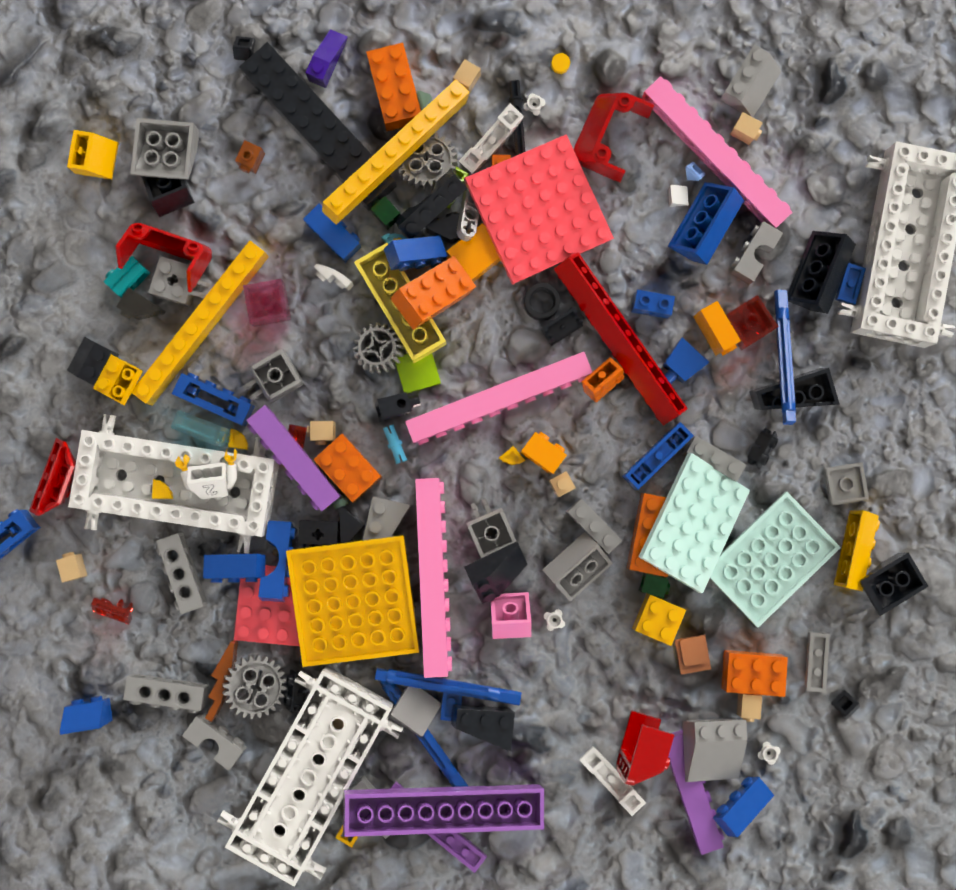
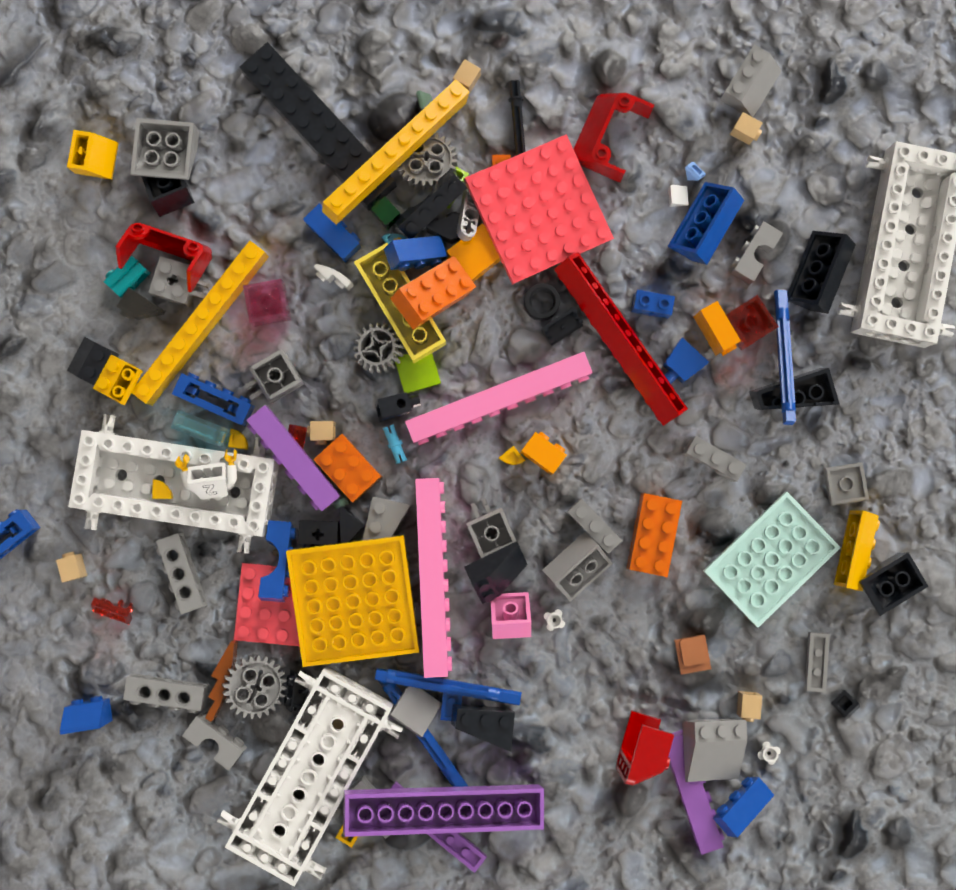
(55, 480): red wedge -> none
(234, 567): blue brick -> none
(243, 48): black slope -> none
(249, 157): dark orange brick -> none
(325, 58): dark purple slope -> none
(394, 85): orange brick -> none
(492, 140): white slope -> none
(532, 98): white plate -> none
(560, 63): yellow tile -> none
(562, 484): tan brick -> none
(603, 379): orange brick -> none
(610, 778): white slope -> none
(654, 585): dark green brick -> none
(657, 456): blue brick -> none
(658, 619): yellow brick -> none
(694, 523): light aqua plate -> none
(716, 153): bright pink brick -> none
(754, 673): orange brick -> none
(766, 442): black hinge -> none
(850, 284): blue plate -> none

